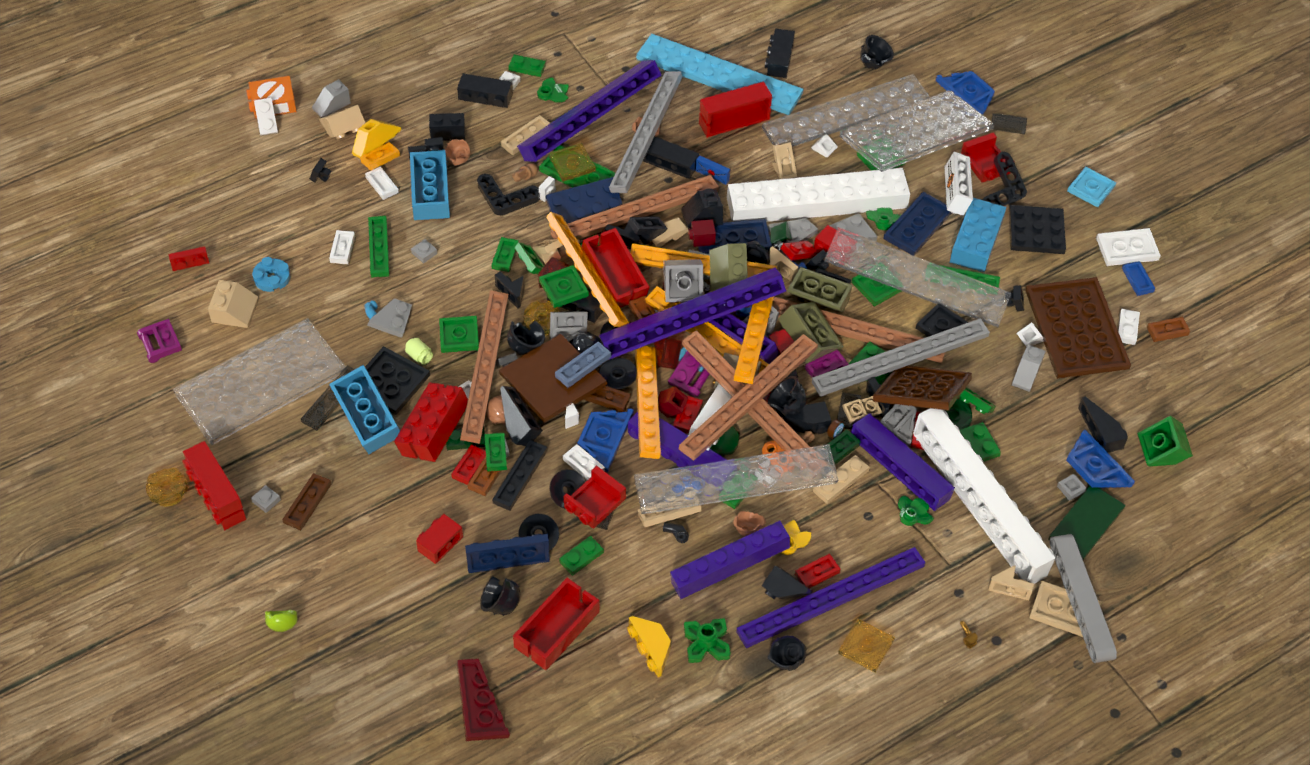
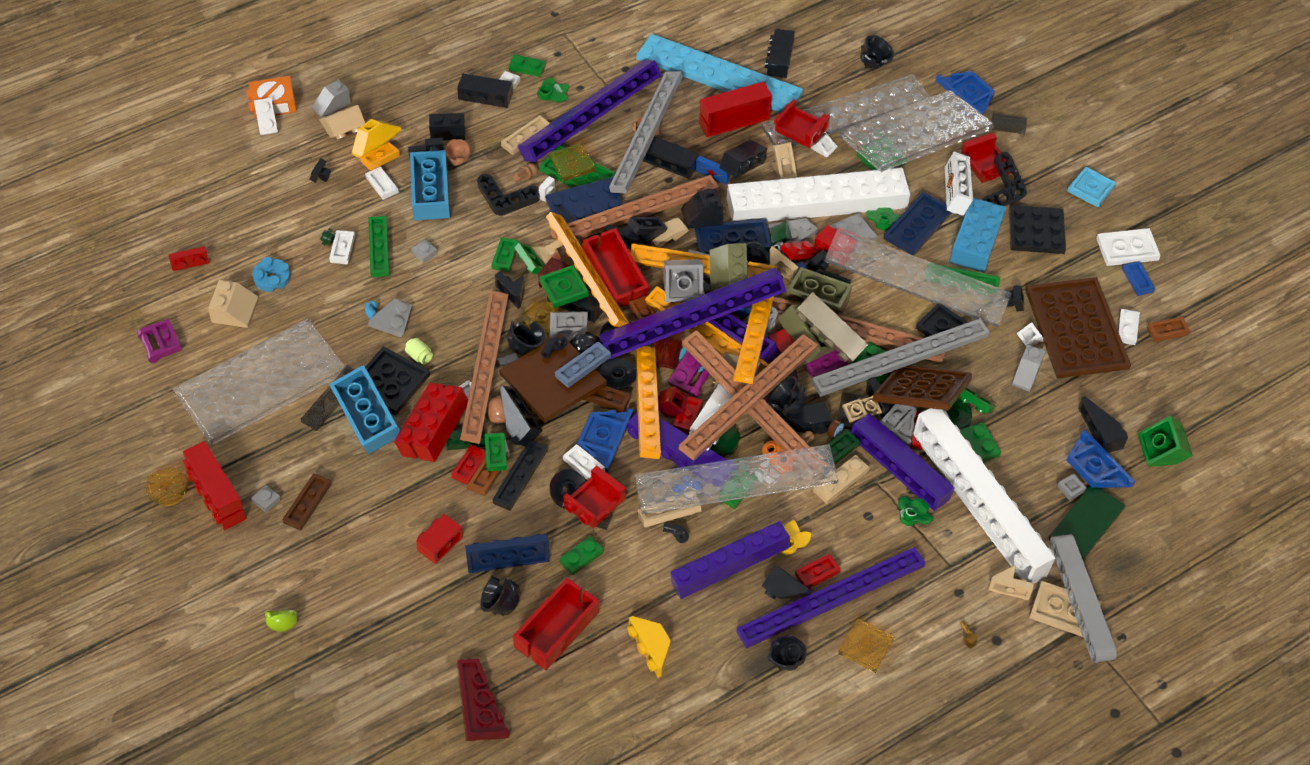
(327, 237): none -> dark green plate
(458, 334): green plate -> none
(543, 523): black dish -> none
(553, 345): none -> black arm
(571, 416): white slope -> none
(702, 233): dark red brick -> none
(706, 639): green plant -> none
(743, 158): none -> black brick
(748, 523): nougat hair -> none
(800, 125): none -> red panel
(830, 328): none -> slope
(874, 291): green plate -> none

